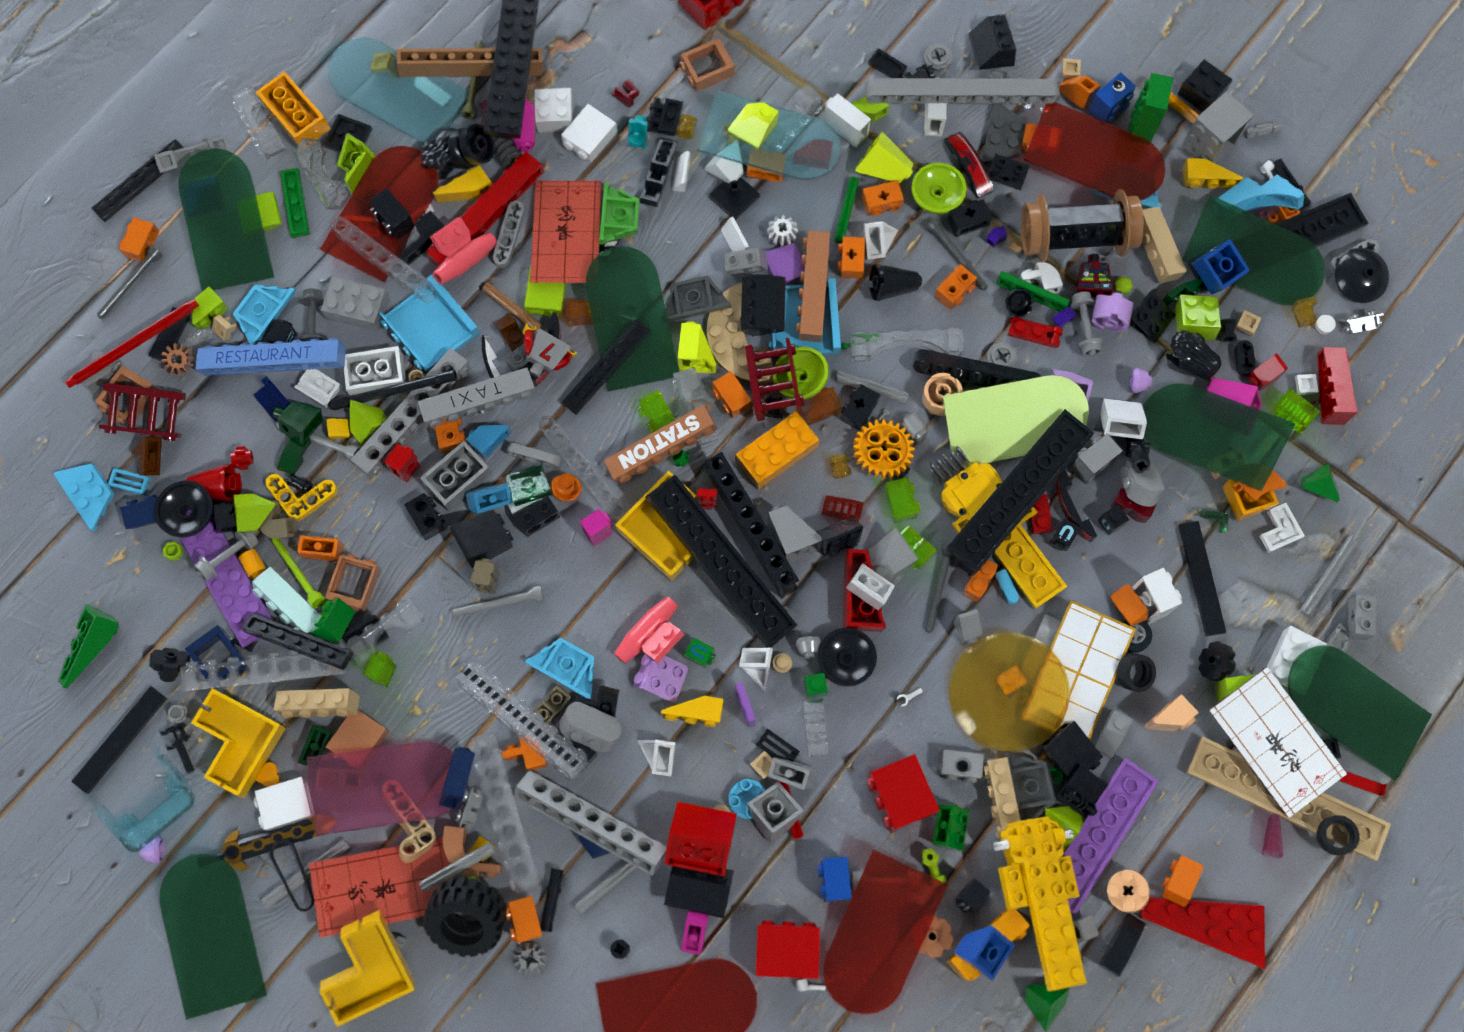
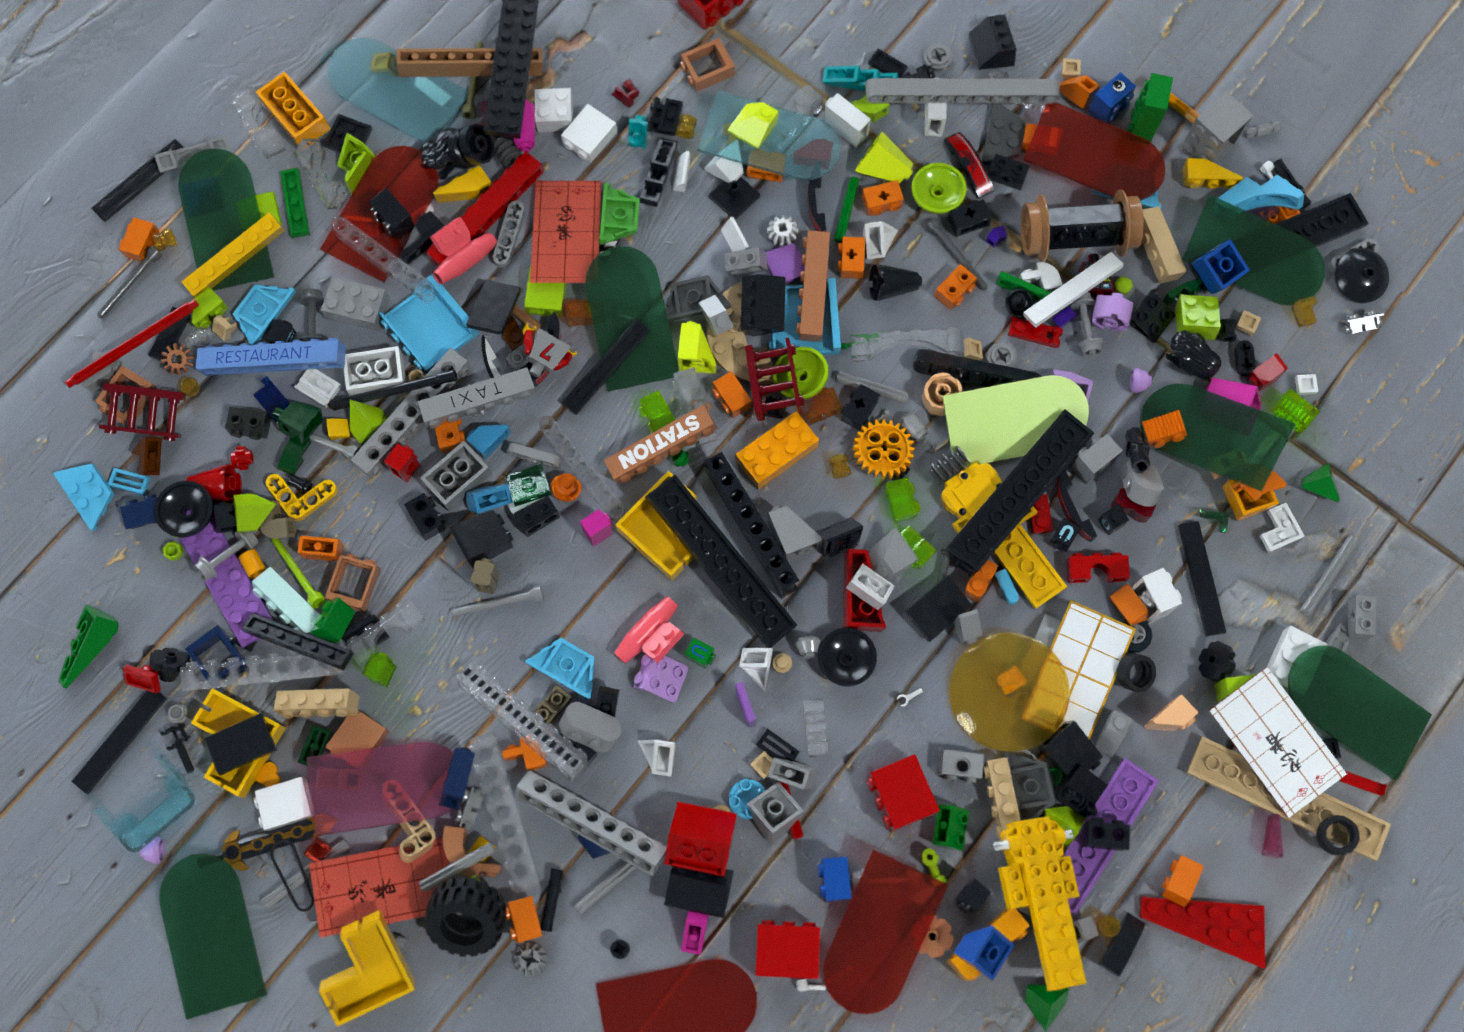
(142, 678): none -> red tile
(164, 239): none -> clear yellow wheel
(190, 387): none -> clear yellow tile
(234, 255): none -> yellow brick
(240, 744): none -> black tile
(248, 423): none -> pearl dark grey brick
(317, 850): none -> clear red slope
(493, 307): none -> black tile
(701, 709): yellow slope -> none
(707, 498): red plate -> none
(715, 315): none -> light grey slope
(816, 686): green brick -> none
(817, 219): none -> black slope
(848, 502): clear red slope -> none
(852, 76): none -> teal slope
(938, 608): none -> black tile
(972, 349): none -> tan plate
(1073, 289): none -> white tile
(1104, 928): none -> clear yellow wheel
(1107, 840): none -> black brick
(1114, 565): none -> red arch
(1123, 418): white brick -> none
(1128, 903): light nougat brick -> none
(1164, 429): none -> orange brick
(1204, 86): black brick -> none
(1325, 324): white tile -> none
(1335, 386): wedge -> none

